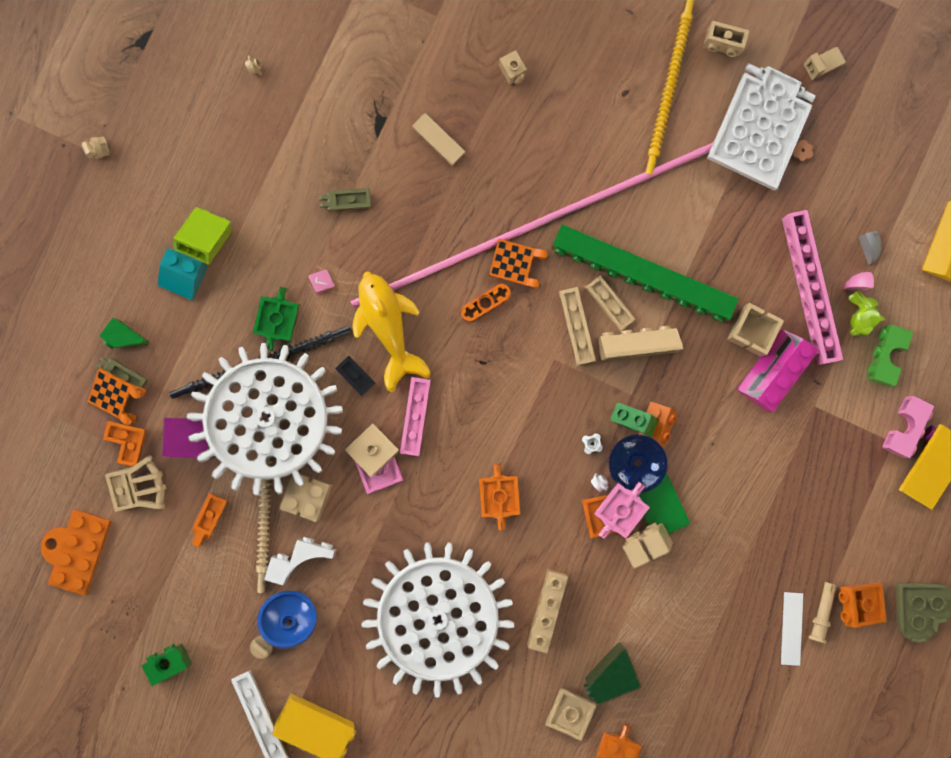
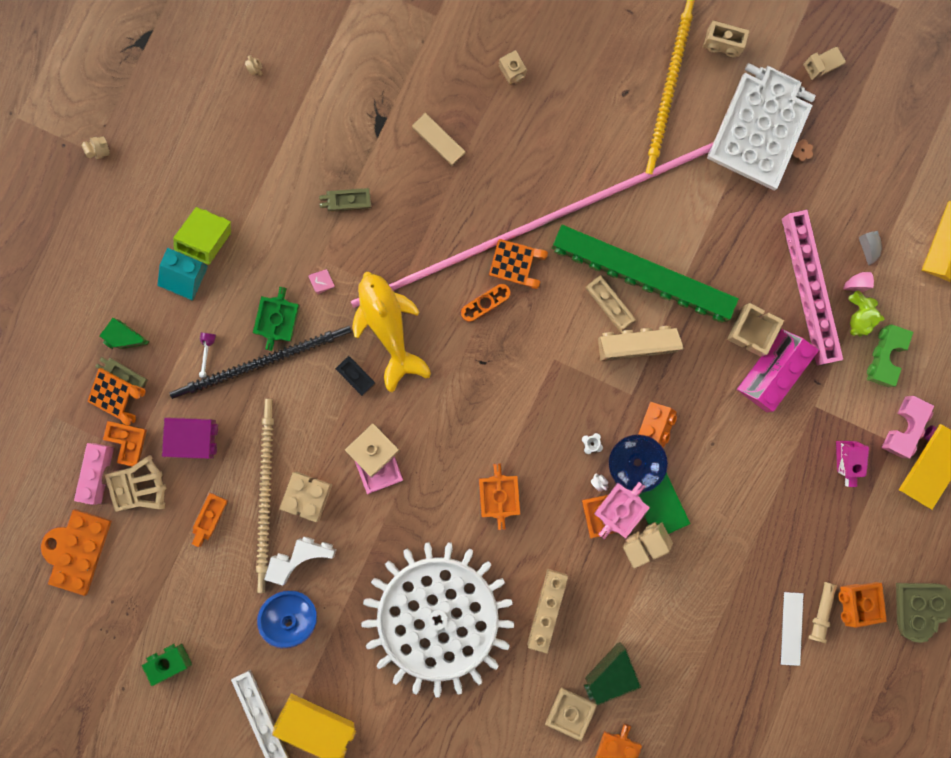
(90, 486): none -> bright pink arch
(207, 340): none -> hinge
(245, 376): white gear -> none
(260, 648): tan piece -> none
(415, 416): bright pink plate -> none
(577, 326): tan plate -> none
(634, 419): green brick -> none
(852, 461): none -> dark pink torso

